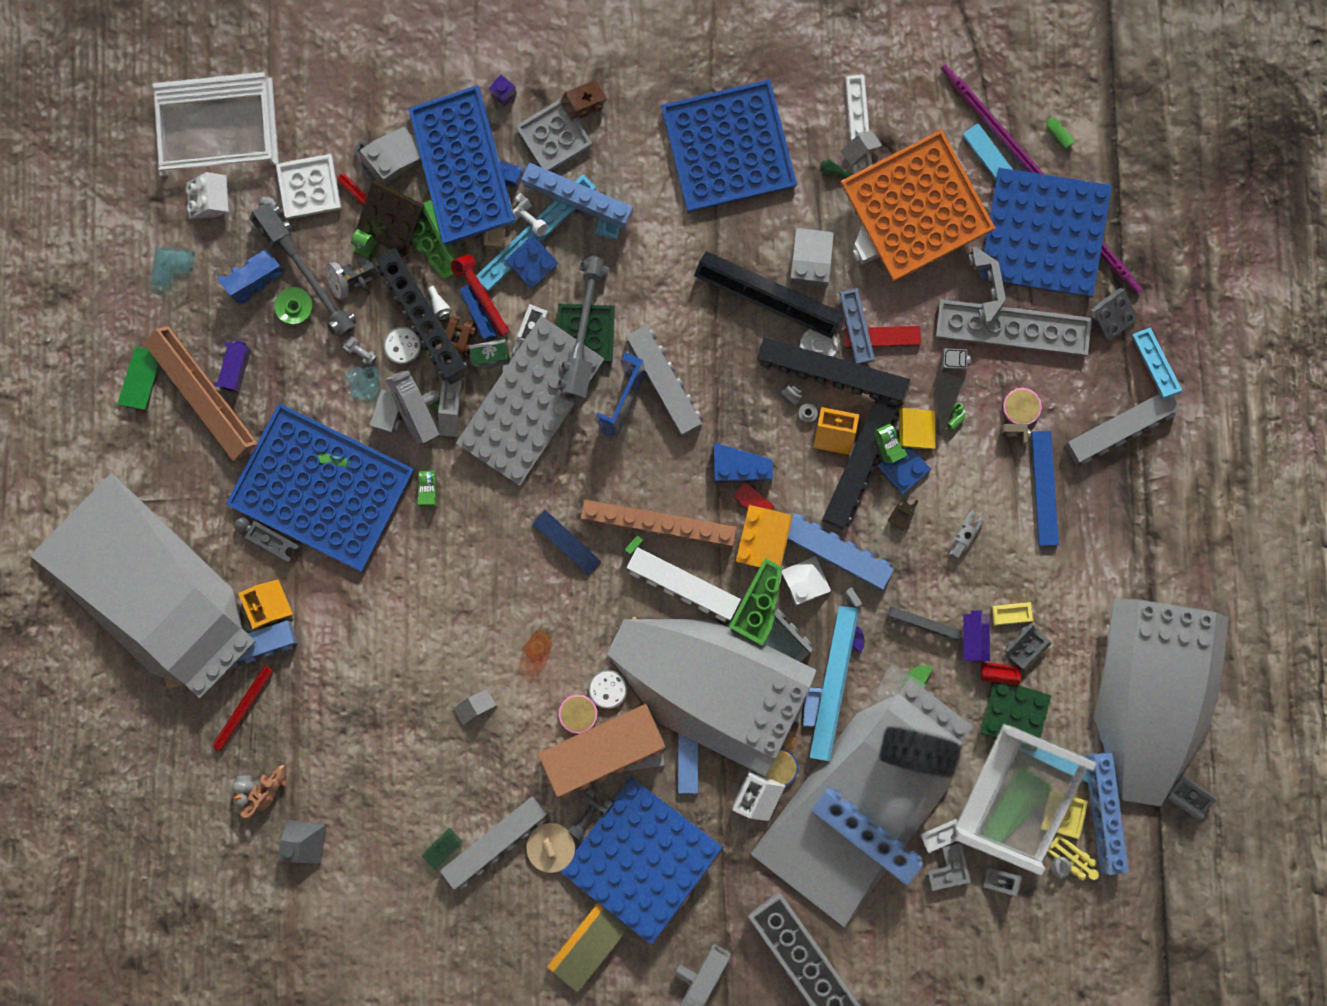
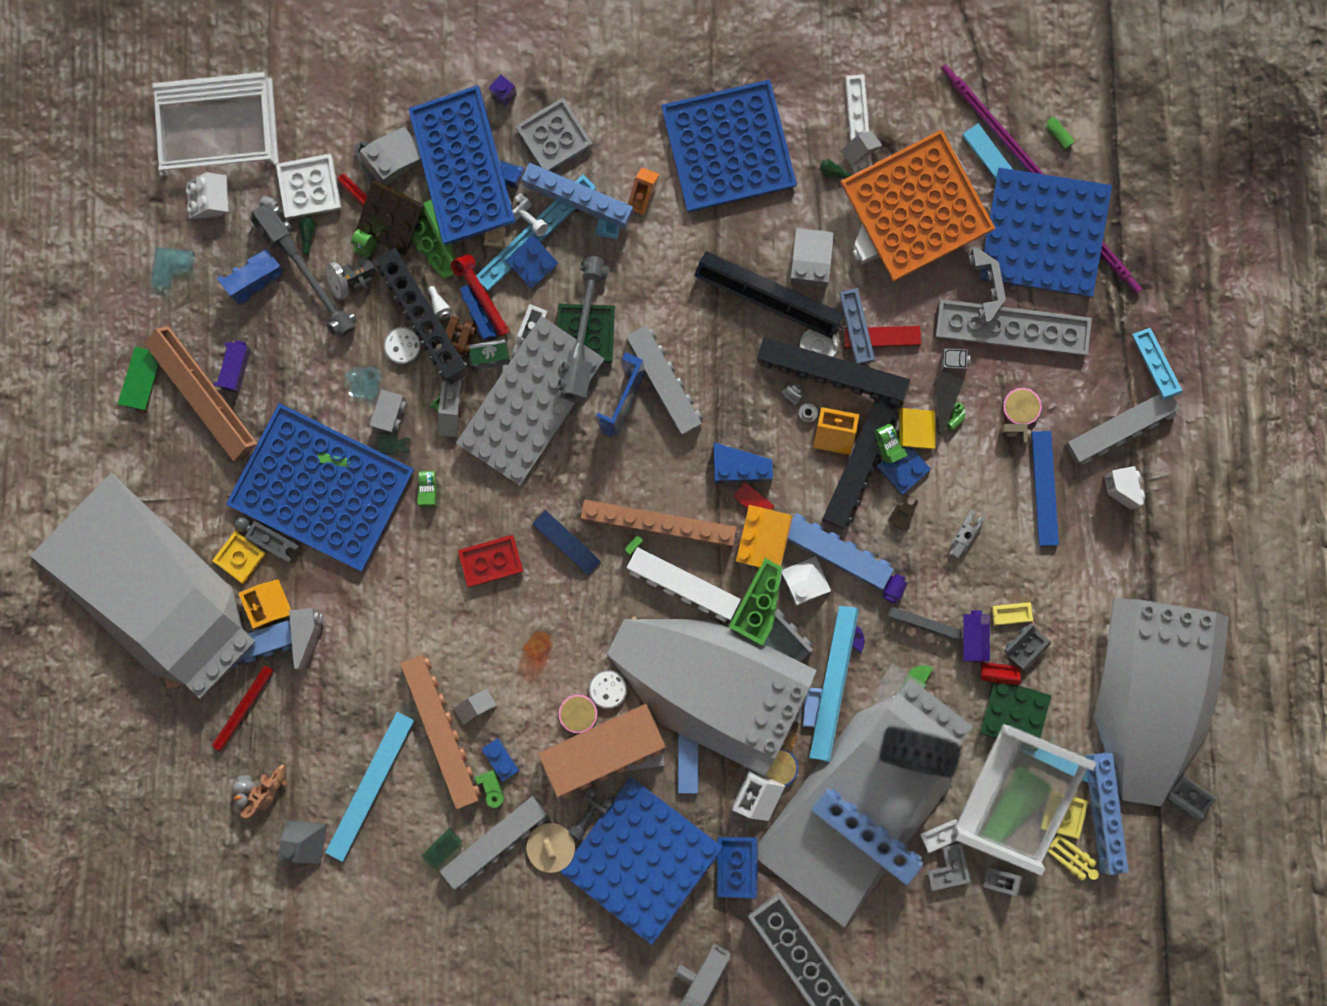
(239, 557): none -> yellow tile
(290, 297): bright green dish -> none
(305, 632): none -> light grey slope
(307, 230): none -> dark green cone
(351, 346): light grey bar -> none
(369, 786): none -> medium azure tile
(389, 443): none -> clear green plate
(413, 406): light grey piece -> none
(440, 731): none -> nougat brick
(490, 561): none -> red plate
(492, 787): none -> bright green leg
(500, 759): none -> blue plate
(583, 100): reddish brown brick -> none
(587, 947): olive slope -> none
(643, 190): none -> orange slope
(738, 867): none -> blue plate
(852, 598): light grey tile -> none
(894, 588): none -> dark purple brick
(1060, 867): light grey tile -> none
(1113, 314): flat silver plate -> none
(1124, 487): none -> white slope

